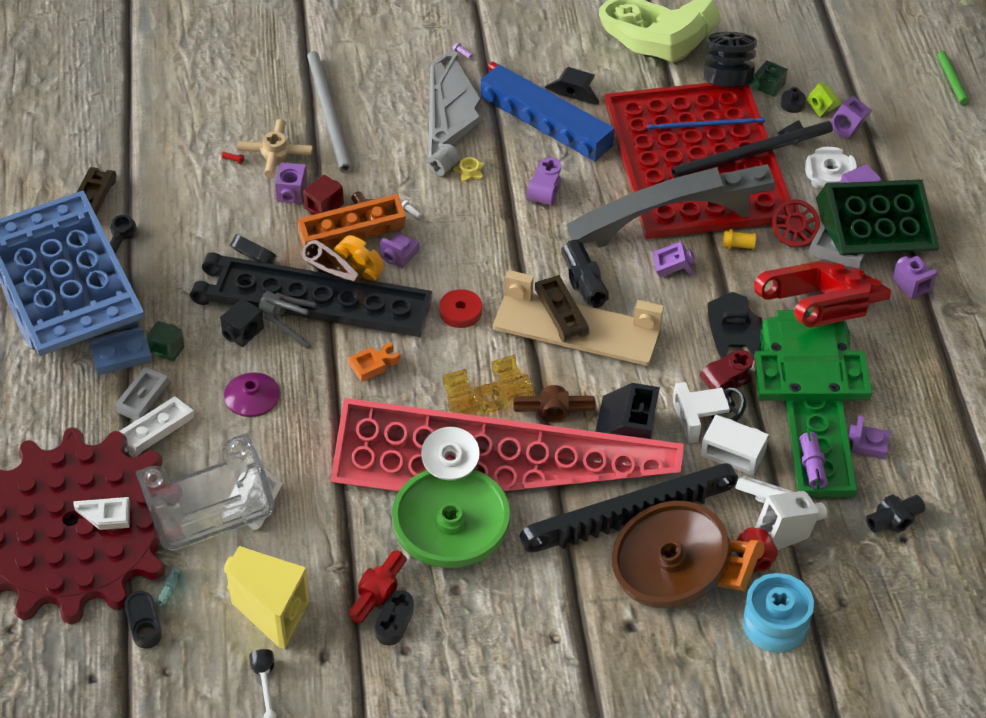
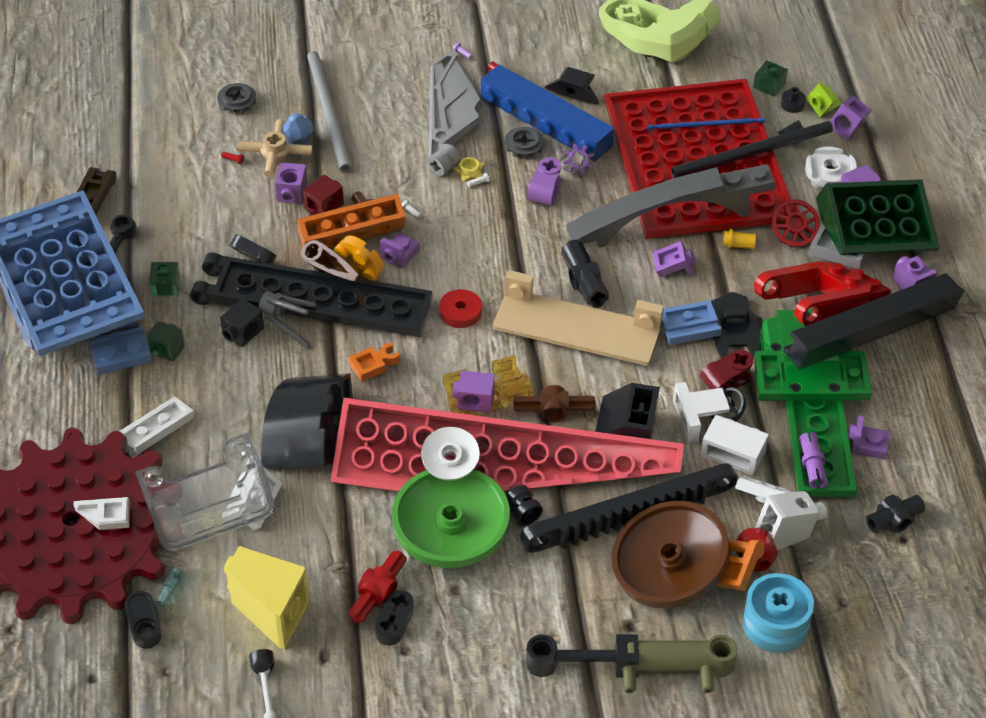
(141, 394): light grey plate -> none
(164, 278): none -> clear green plate
(231, 92): none -> dark grey gear
(251, 394): magenta dish -> none
(298, 129): none -> medium blue rock
(301, 419): none -> black panel
(475, 391): none -> medium lavender brick
(485, 178): none -> white piece
(515, 137): none -> dark grey gear
(524, 507): none -> black wheel
(561, 308): dark brown plate -> none
(581, 152): none -> medium lavender gear
(637, 656): none -> piece
(690, 322): none -> medium blue plate
(730, 59): black wheel -> none
(873, 320): none -> black tile
(953, 78): bright green bar -> none

